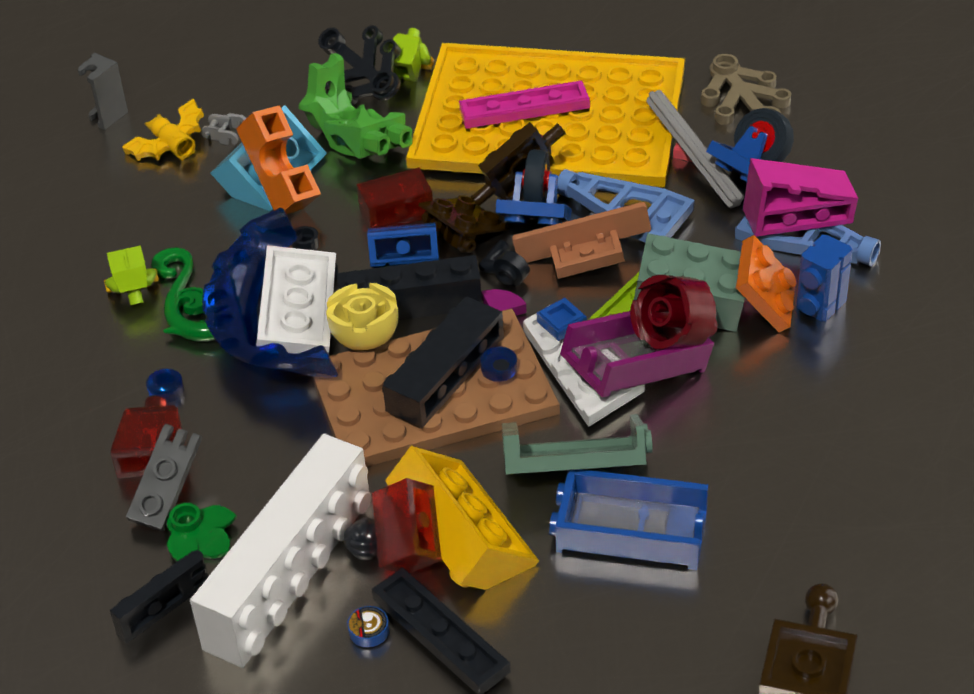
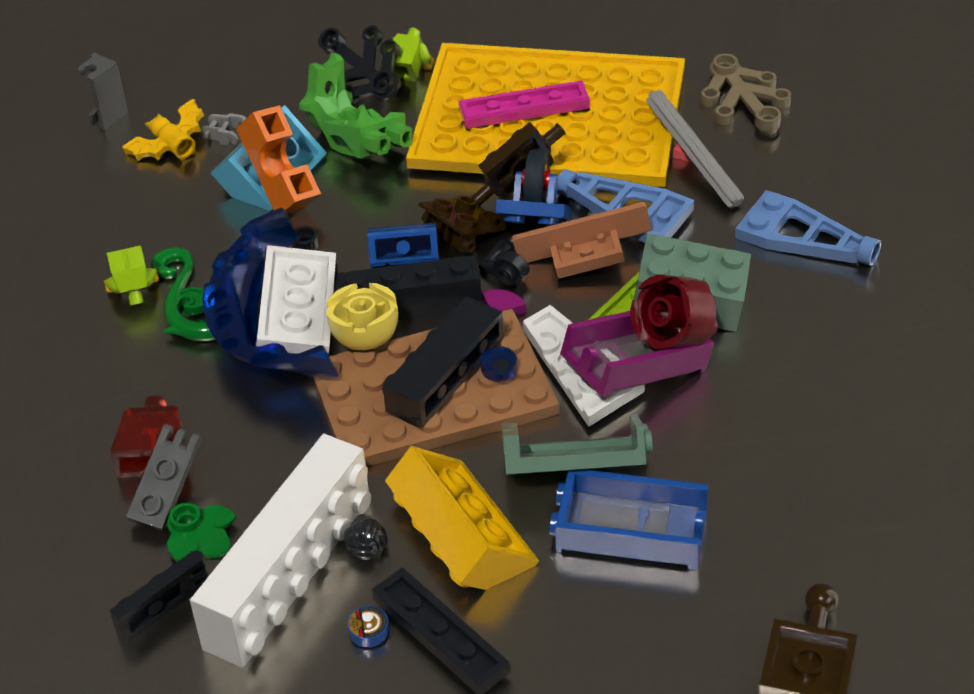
(166, 384): clear blue tile -> none
(394, 198): clear red brick -> none
(406, 526): clear red brick -> none
(558, 316): blue tile -> none
(759, 135): plate -> none
(766, 283): orange plate -> none
(796, 197): dark pink wedge -> none
(824, 277): blue brick -> none

